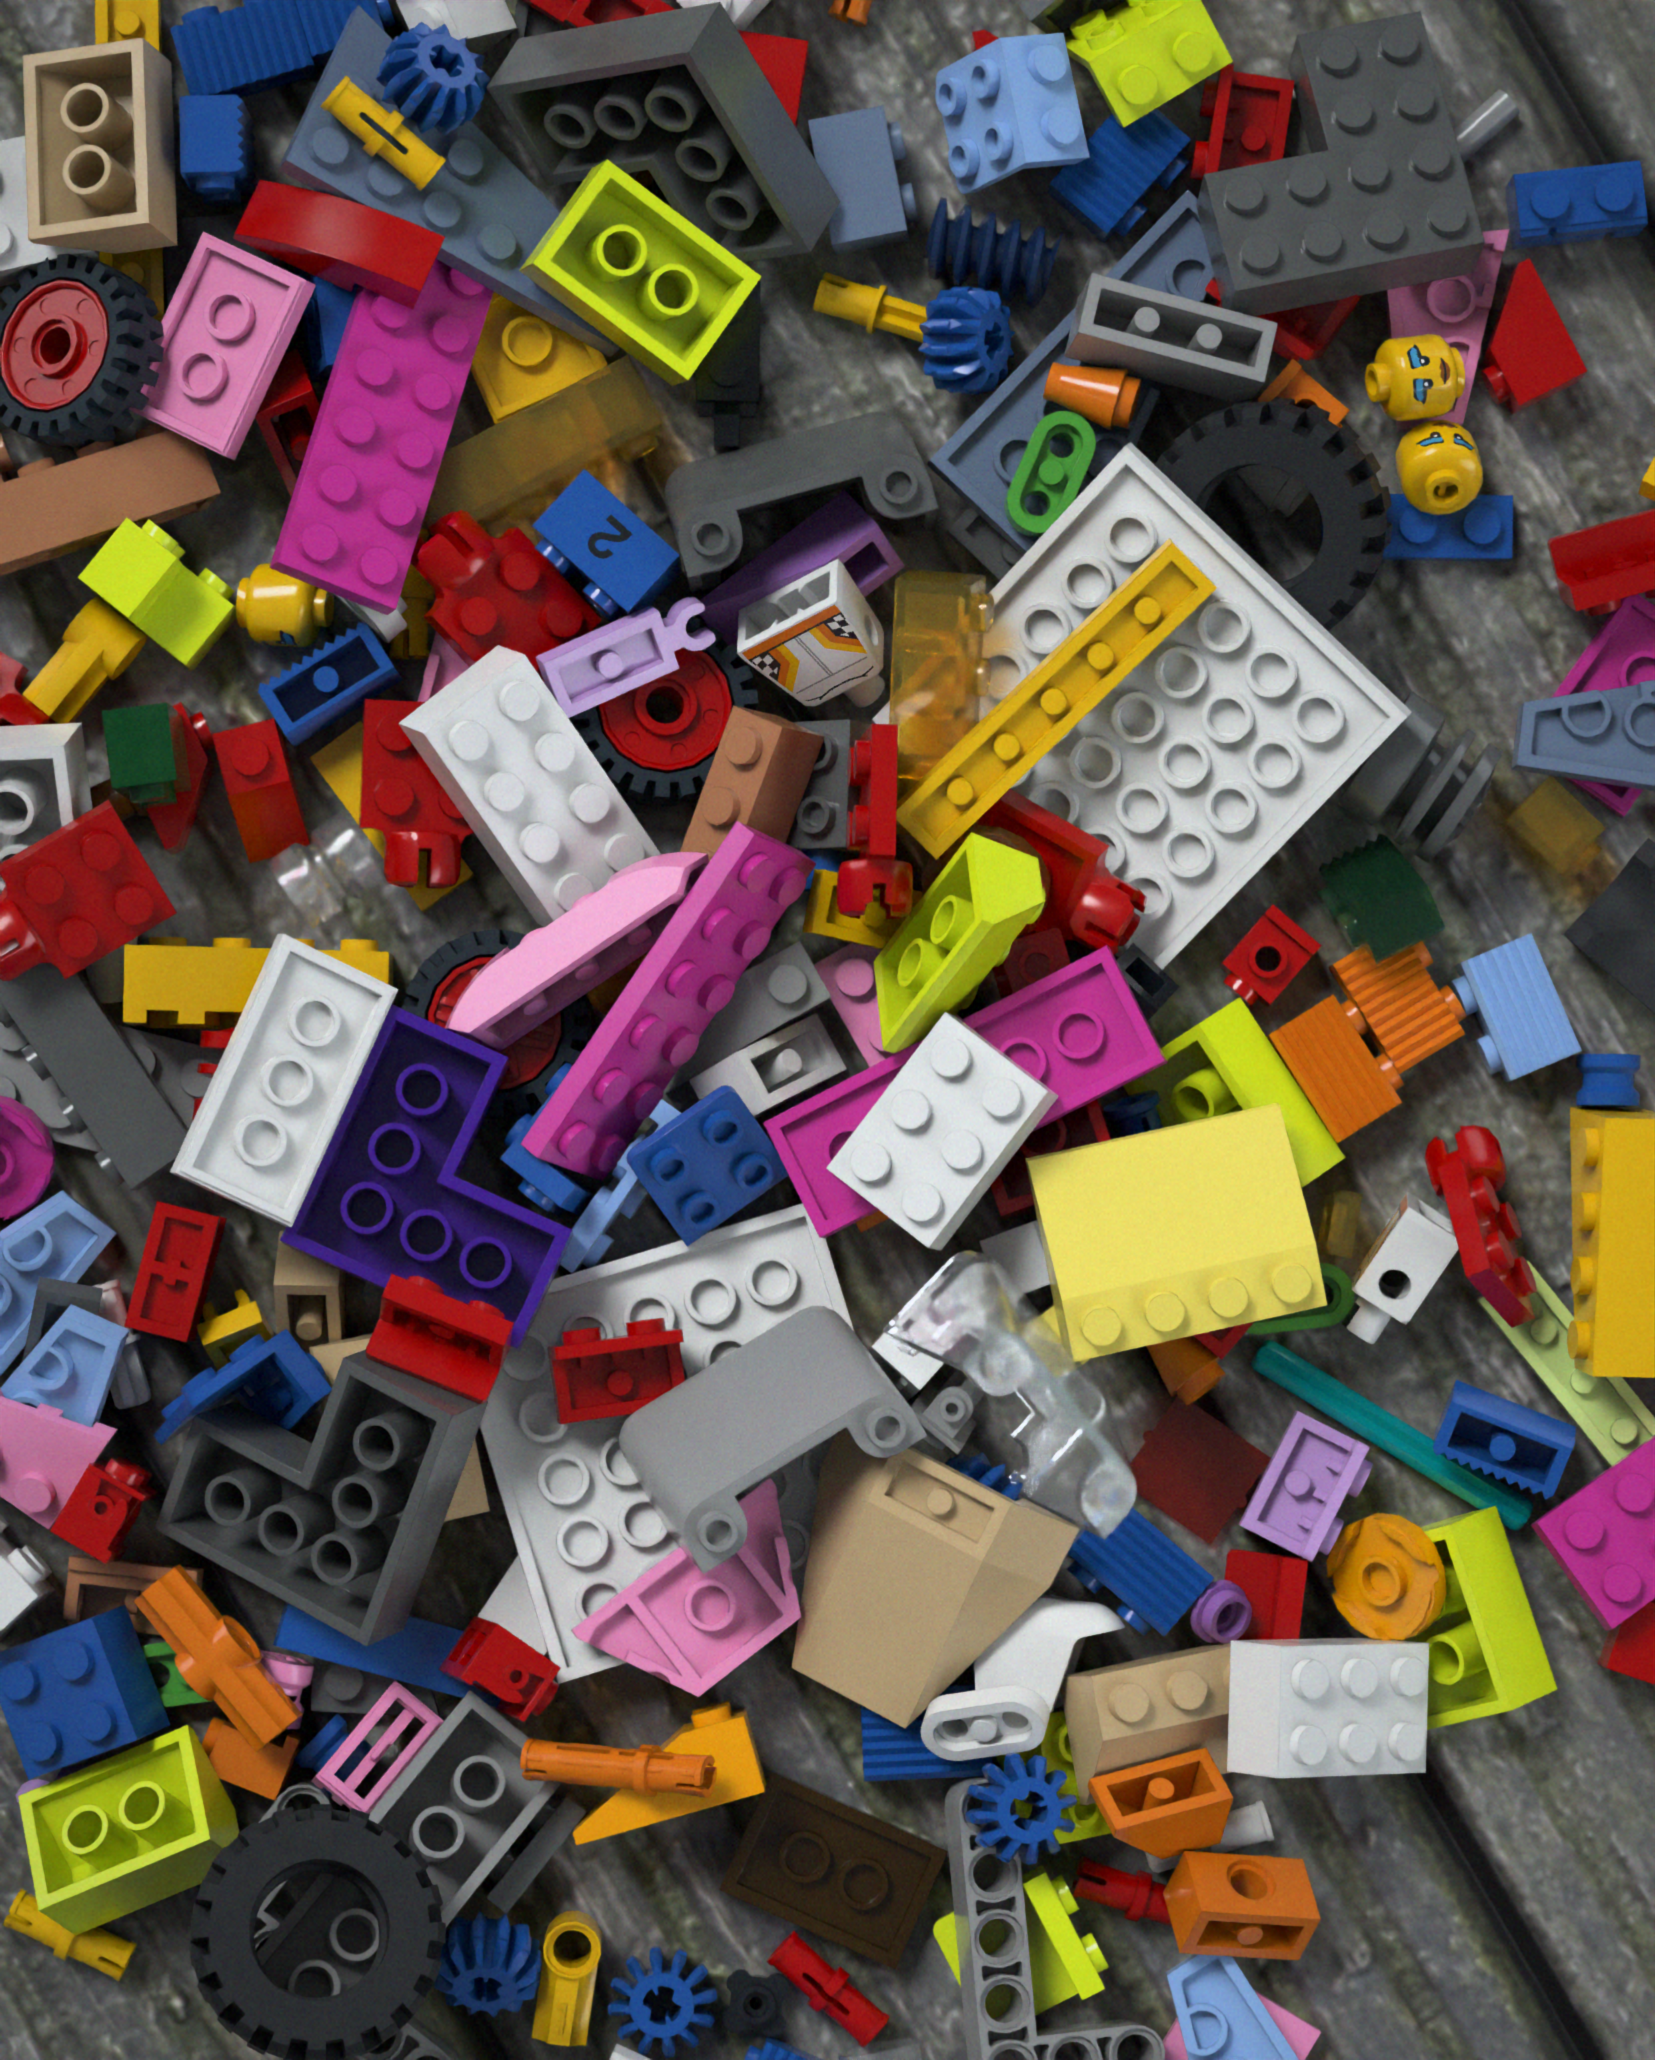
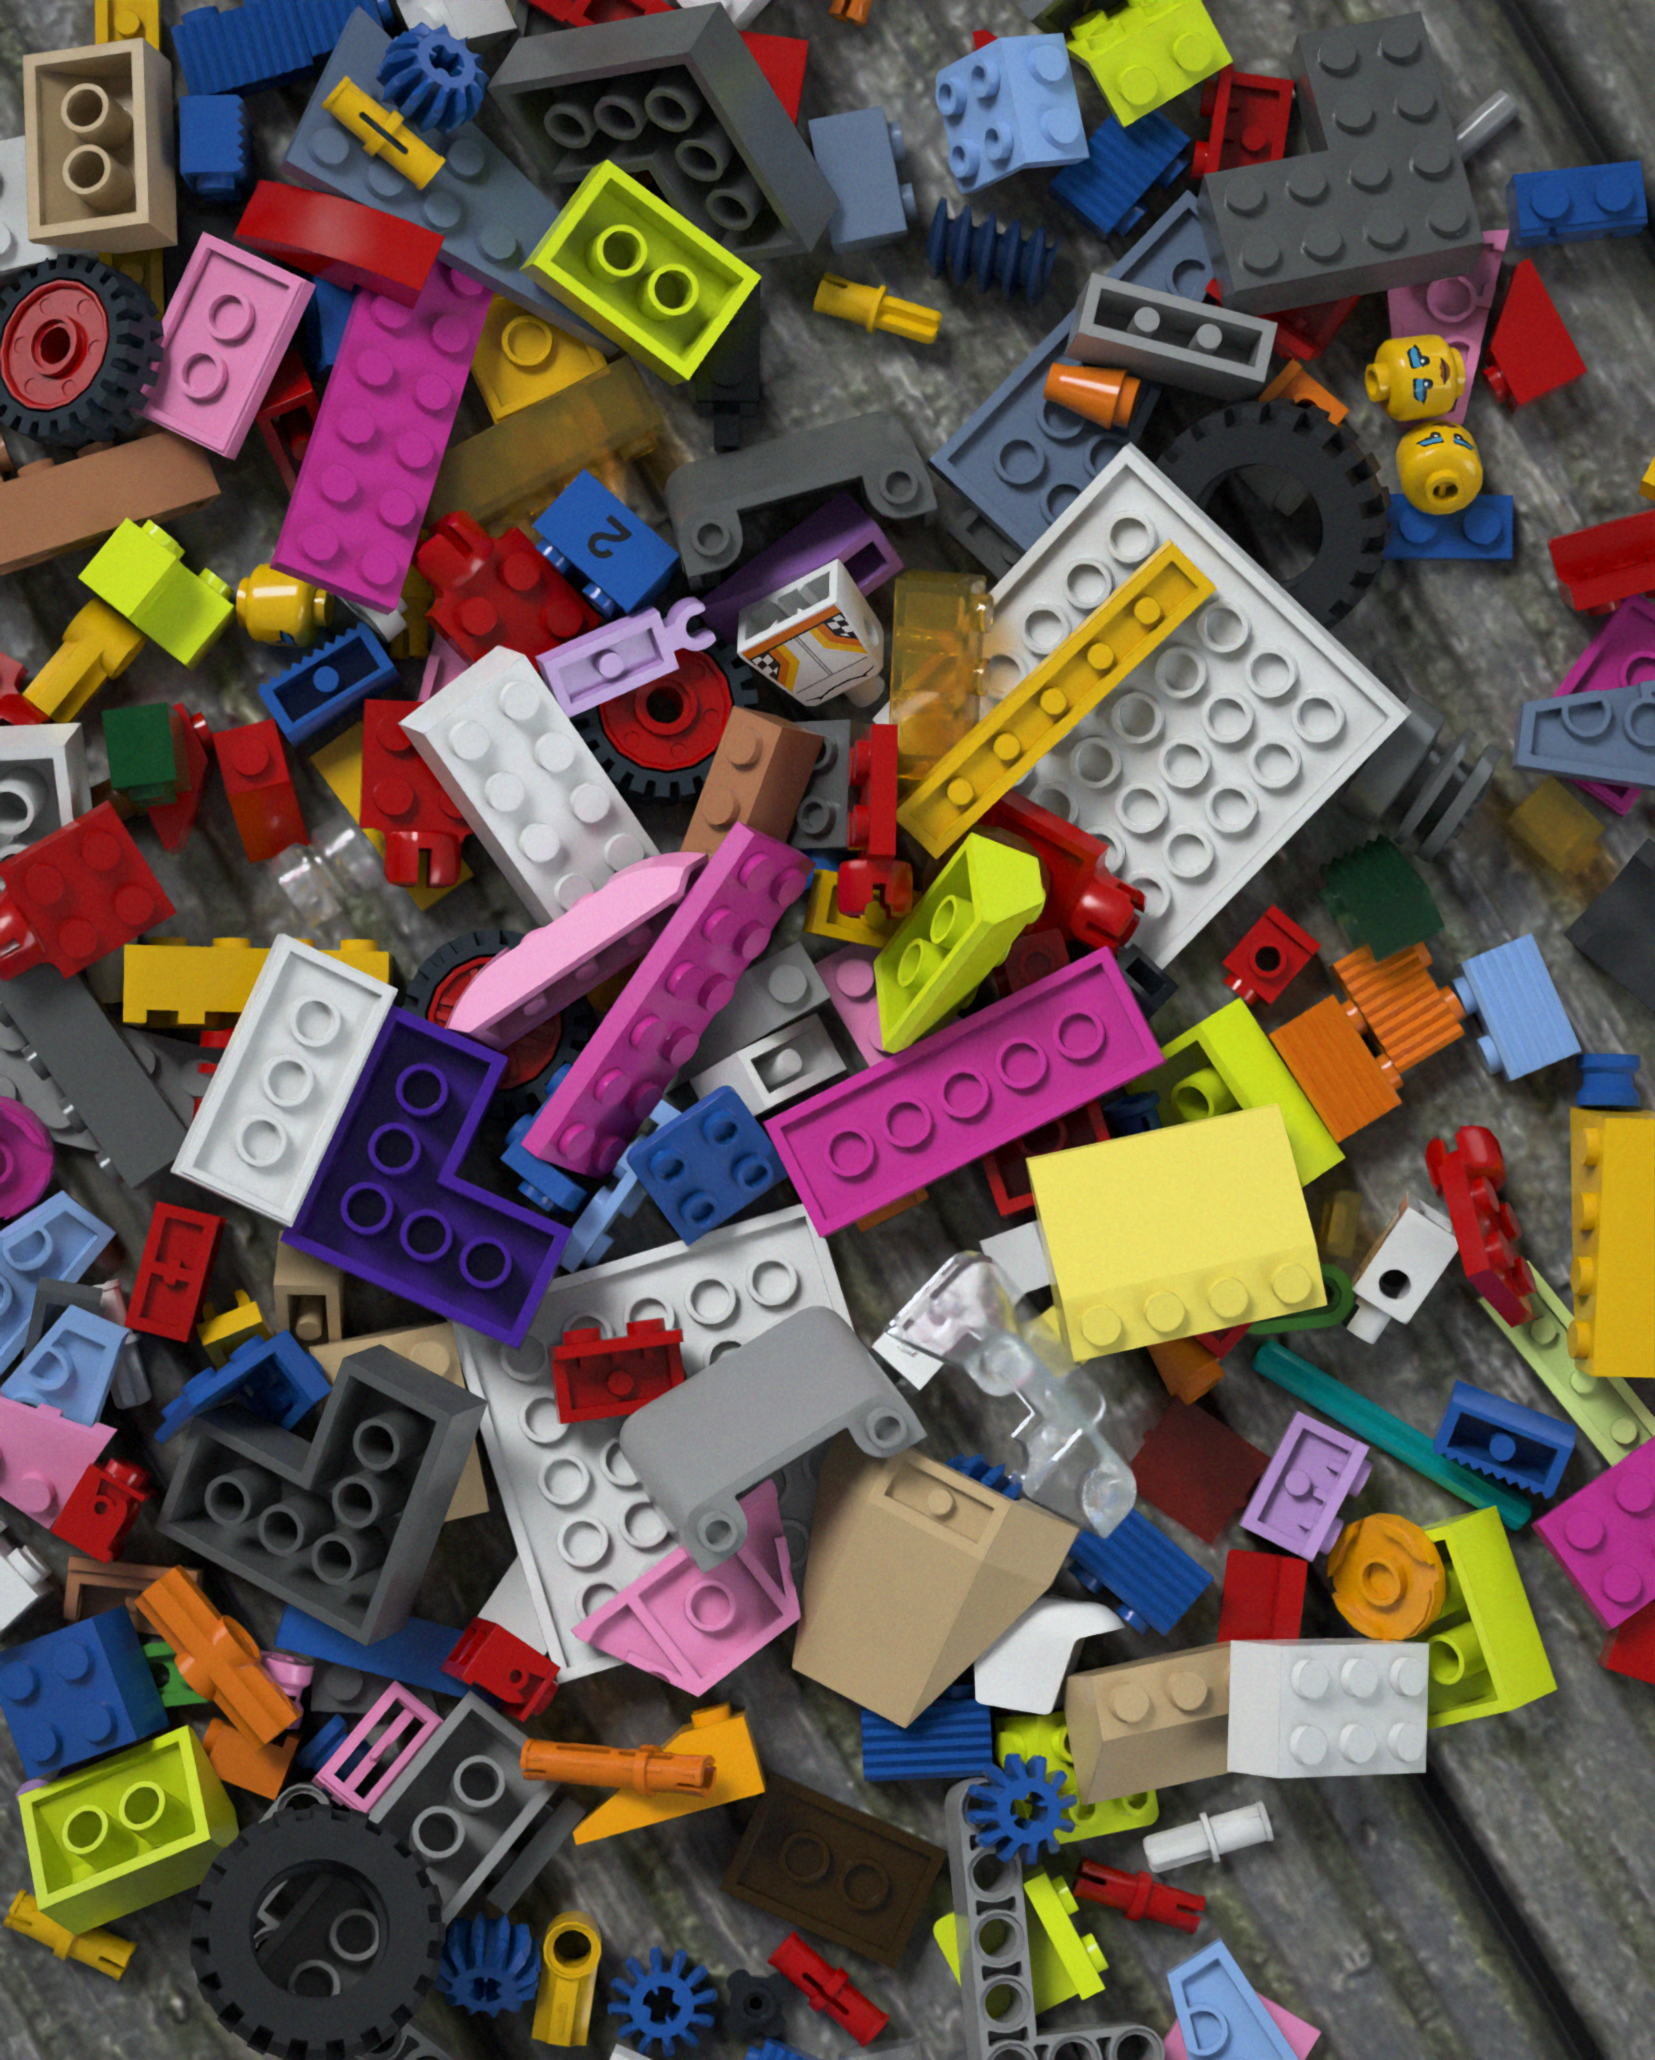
(440, 1338): red bracket -> none
(942, 1132): white brick -> none
(948, 1411): light grey hinge -> none
(966, 340): blue gear -> none
(992, 1723): white plate -> none
(1047, 475): bright green plate -> none
(1165, 1804): orange slope -> none
(1221, 1612): medium lavender plate -> none
(1241, 1905): orange brick -> none

